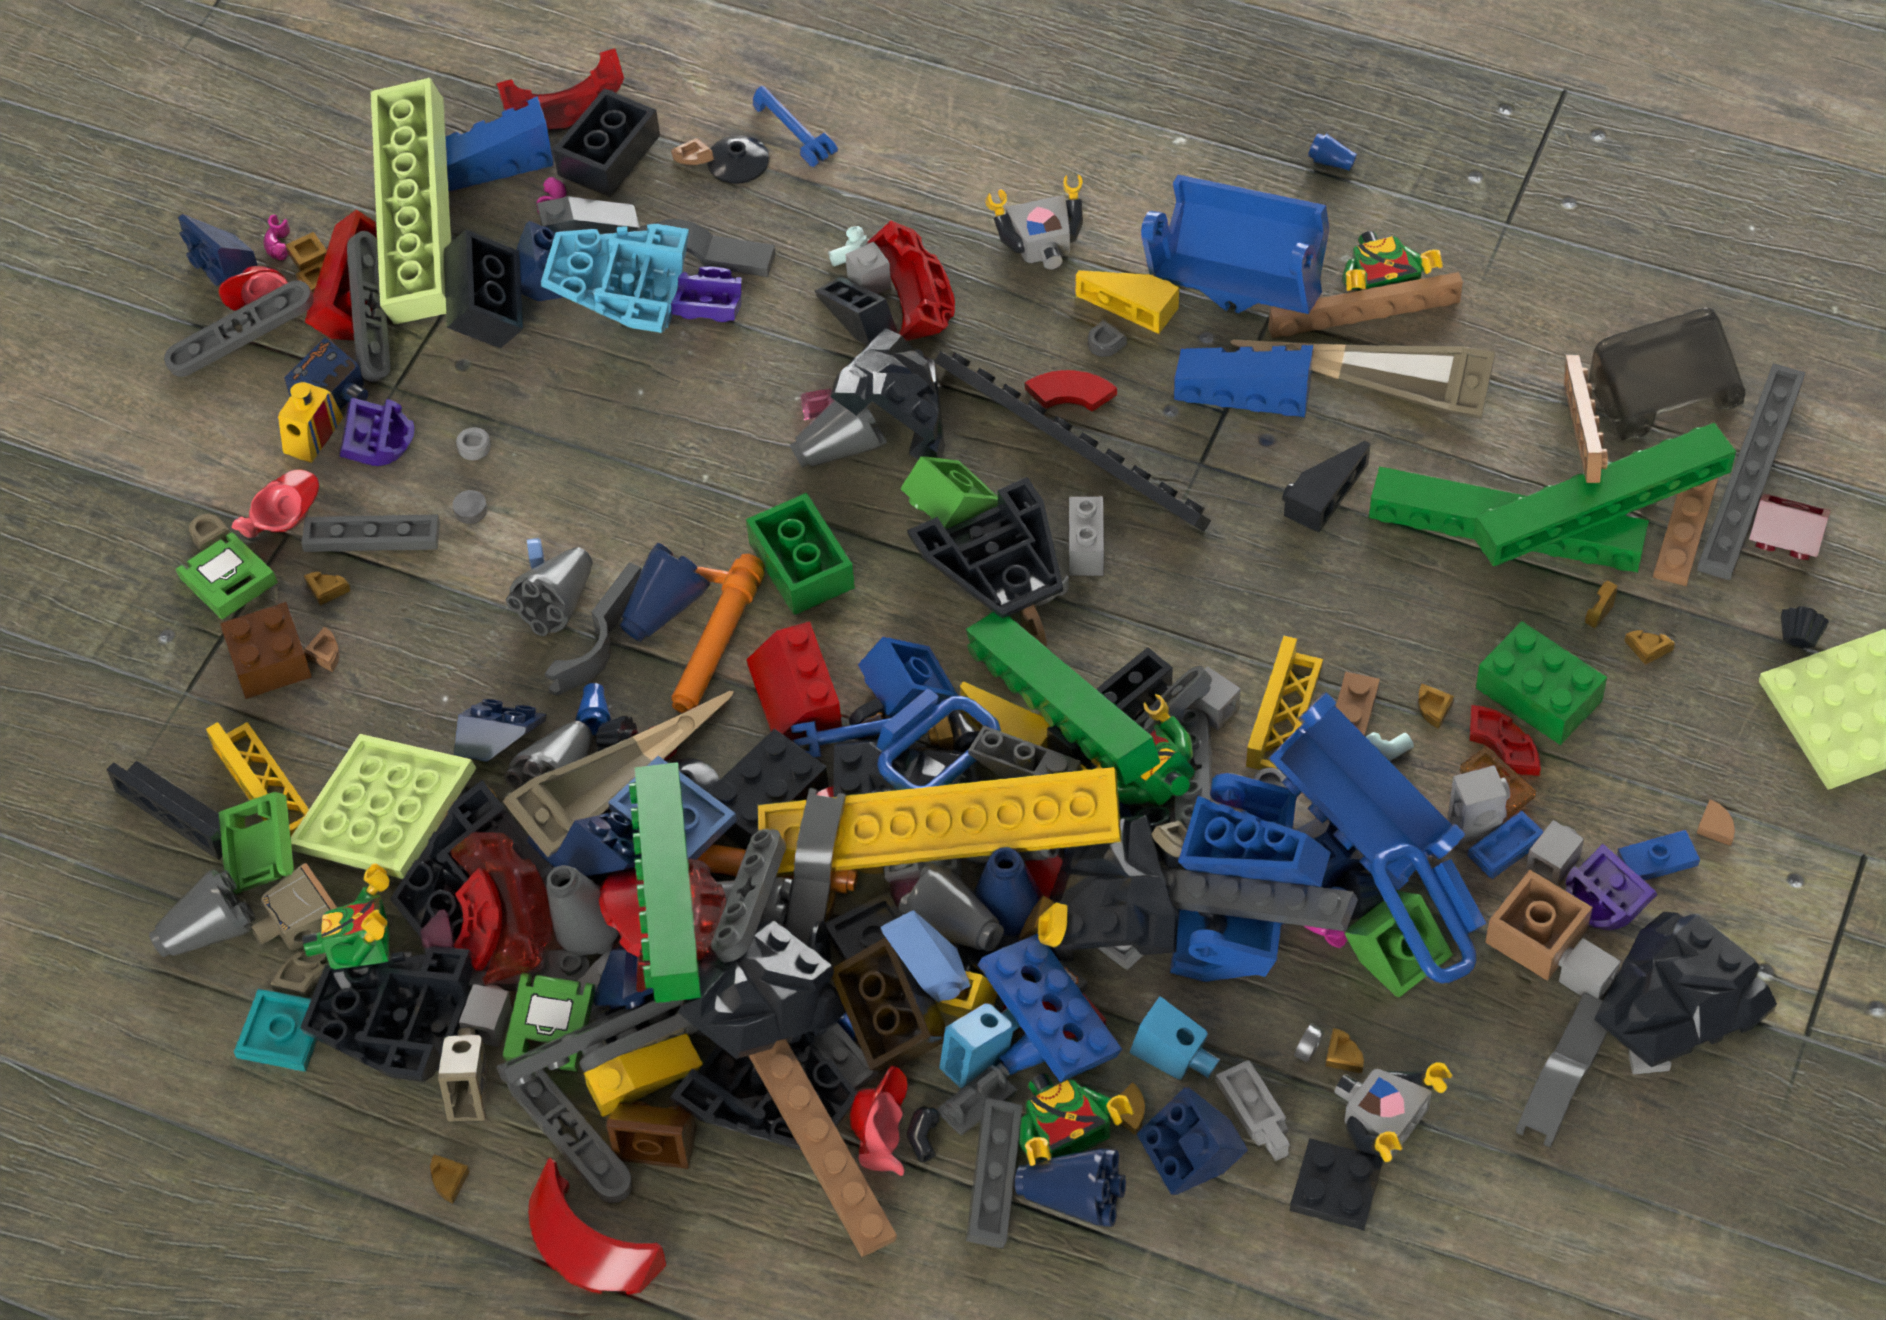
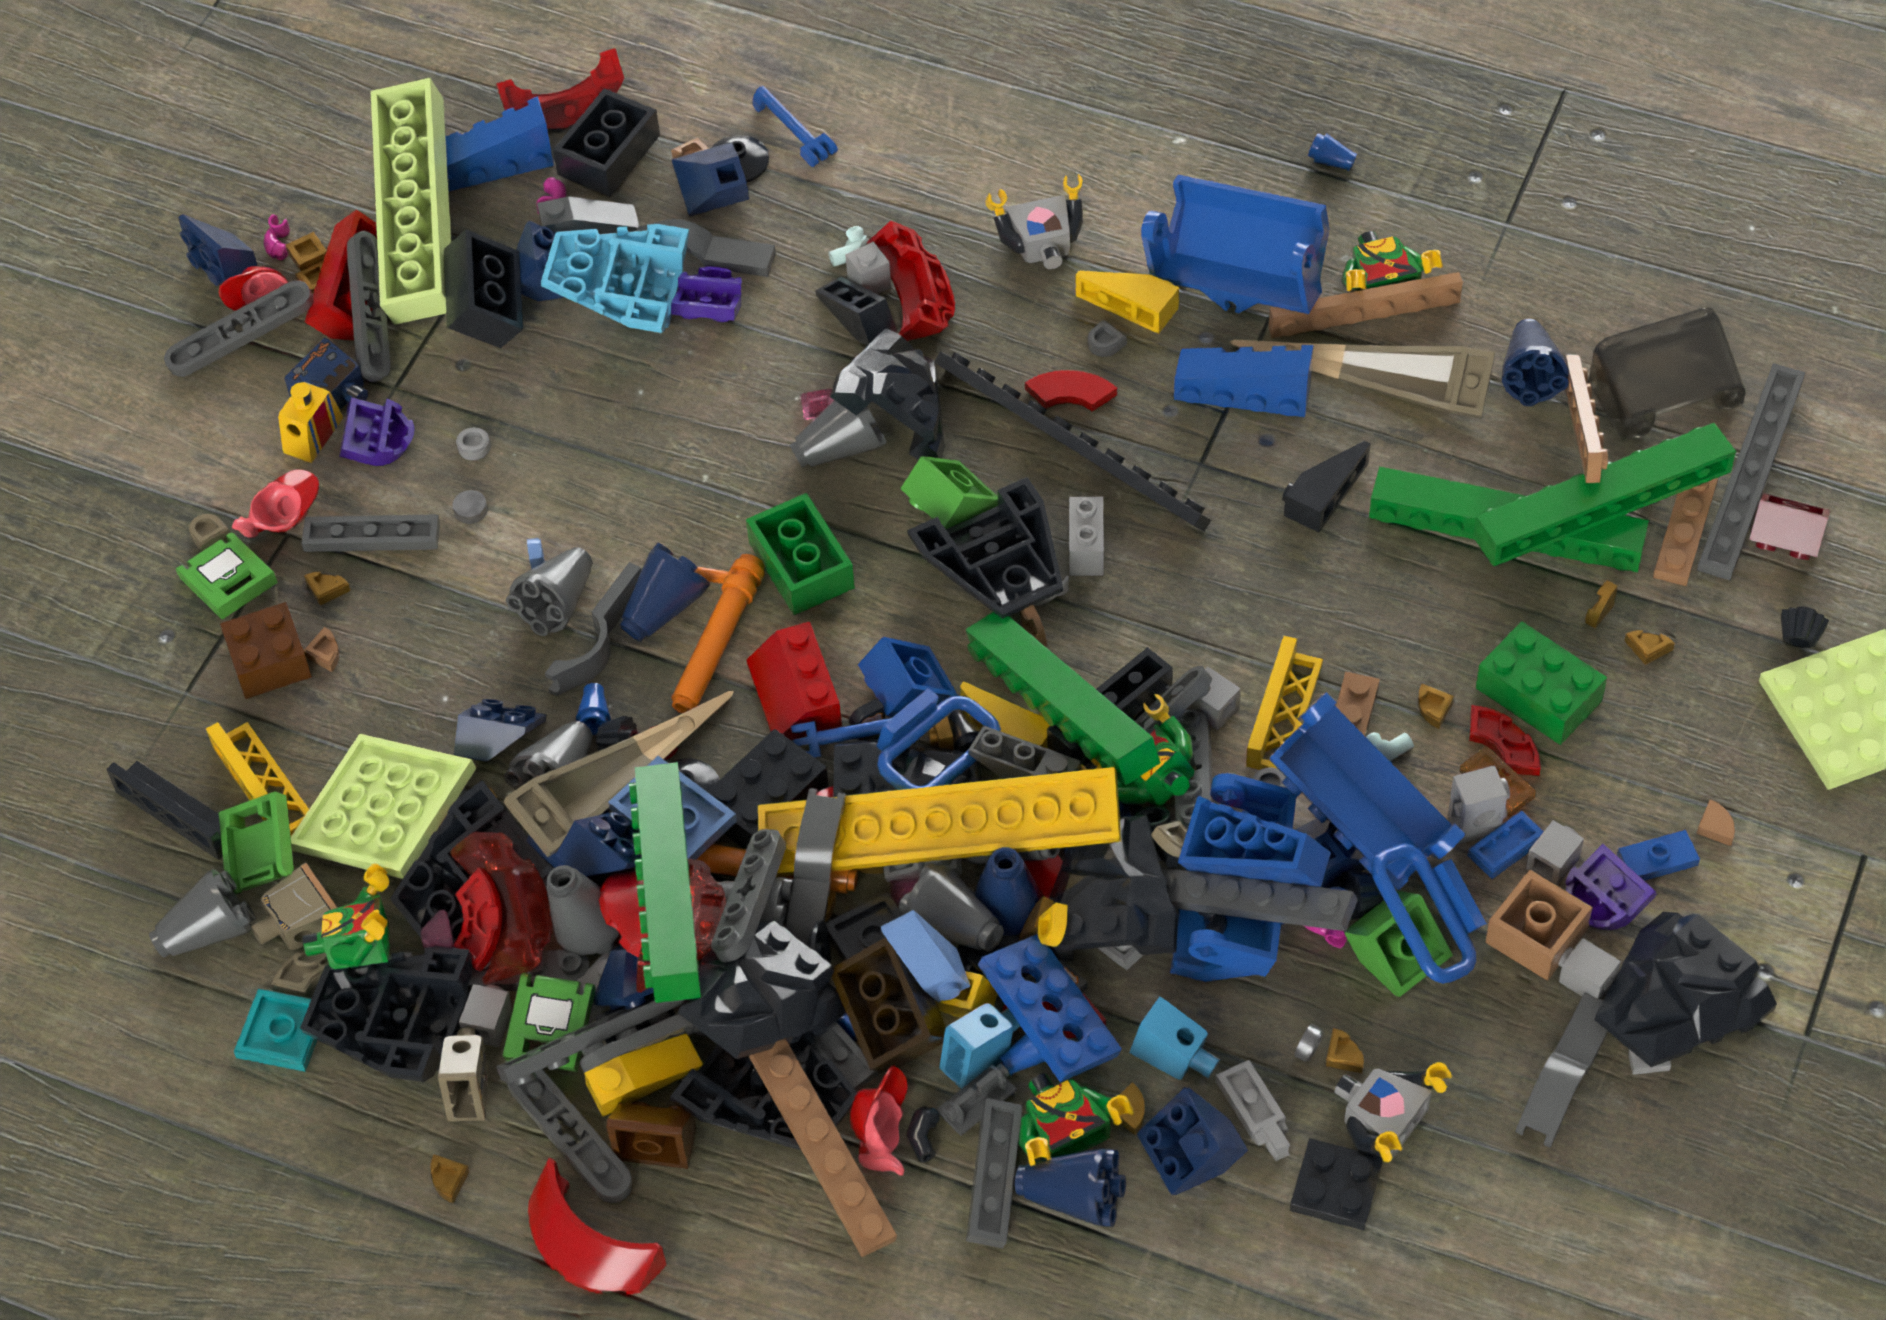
(711, 179): none -> dark blue slope
(1533, 365): none -> dark blue cone

